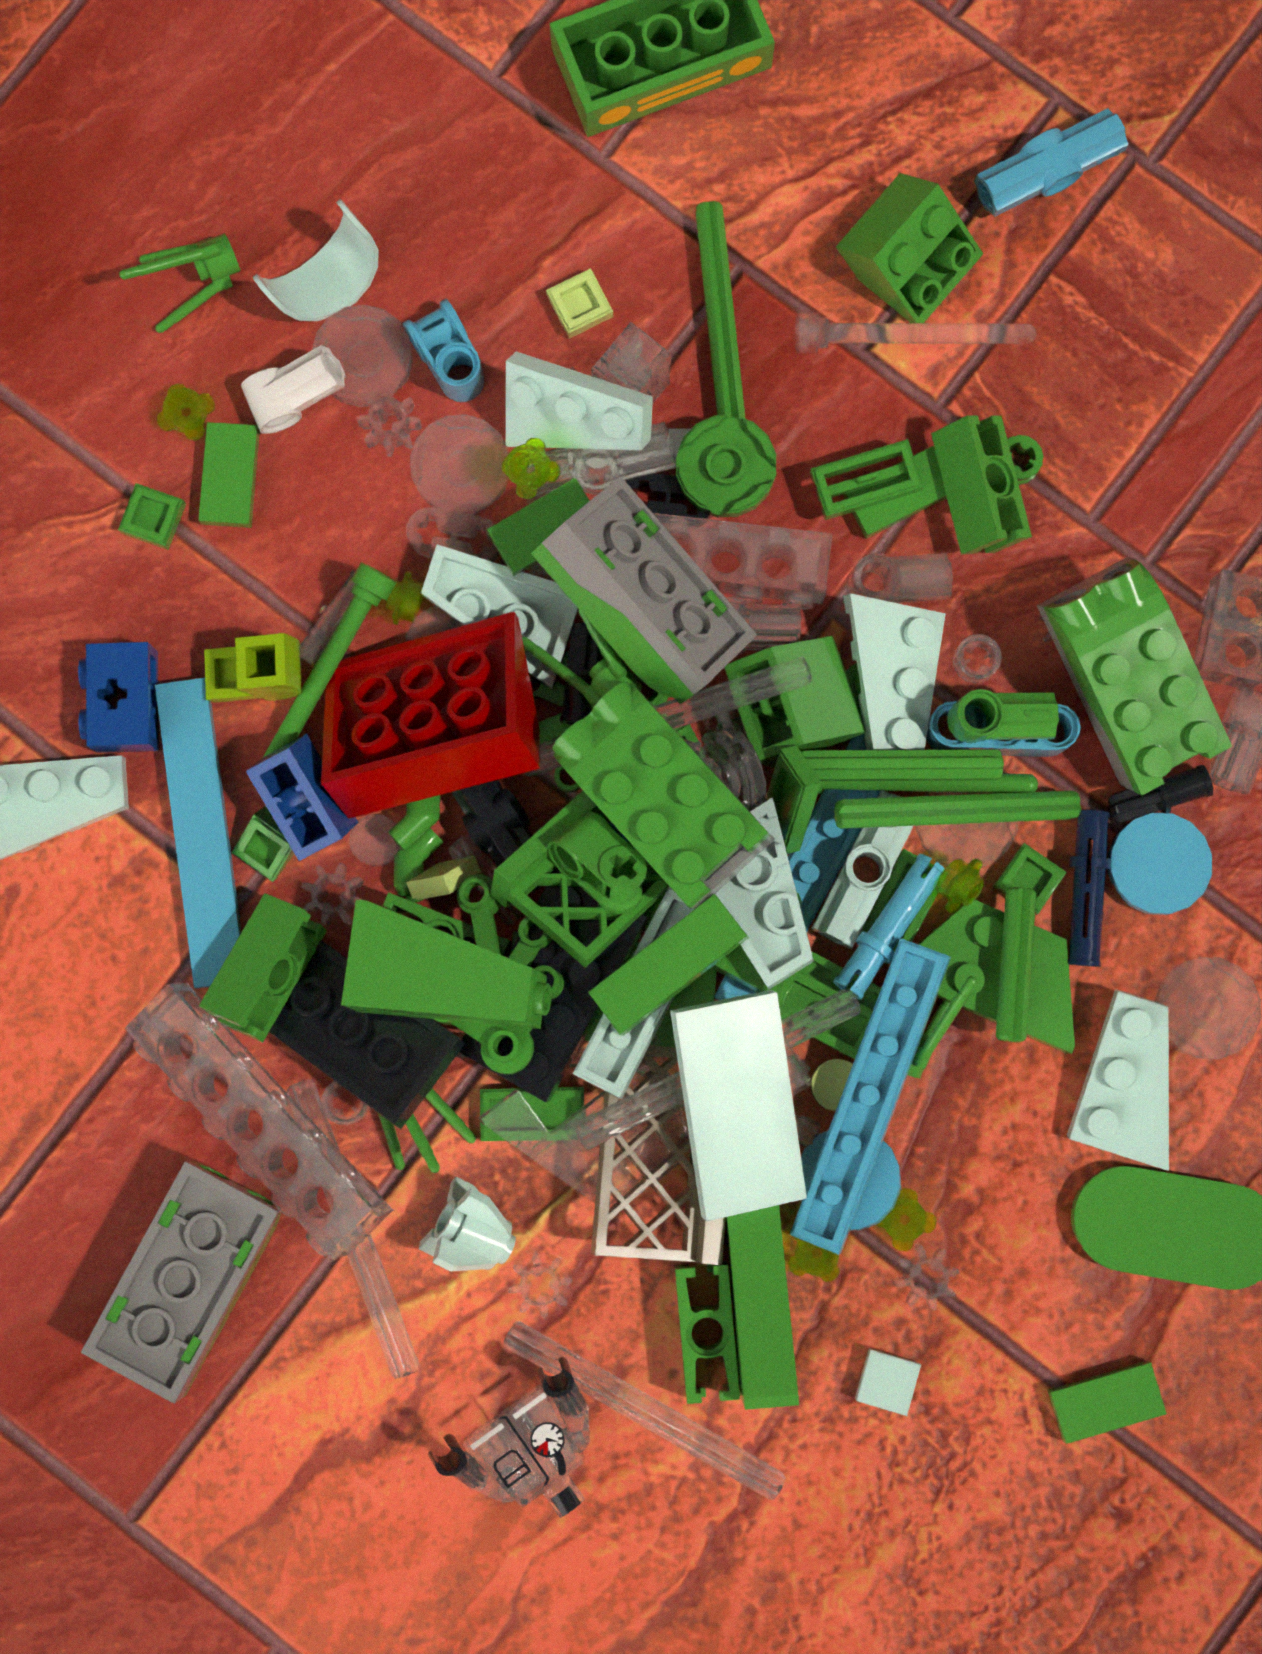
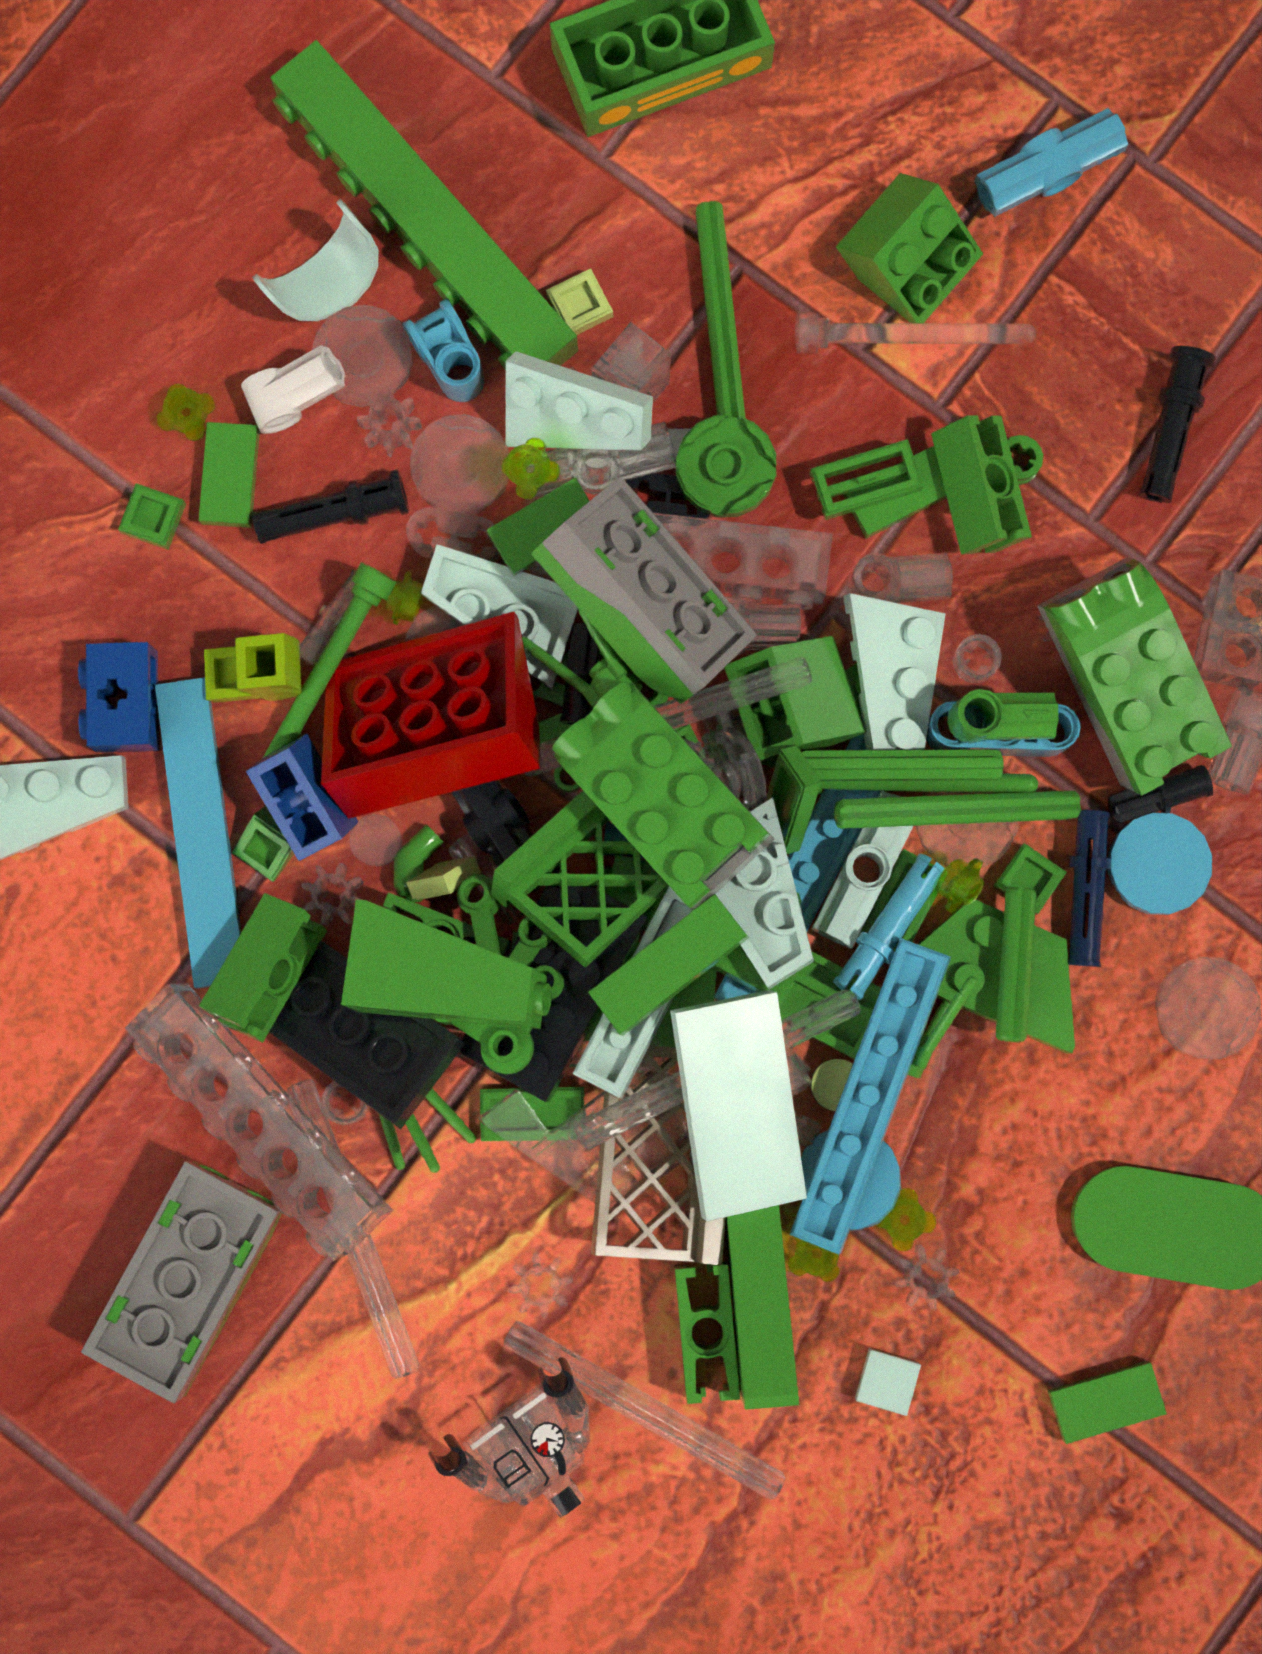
(212, 260): bright green plant -> none
(354, 503): none -> black pin
(418, 819): bright green arm -> none
(419, 209): none -> bright green brick
(469, 1231): light aqua brick -> none
(599, 861): bright green piece -> none
(1127, 1084): light aqua wing -> none
(1179, 403): none -> black pin

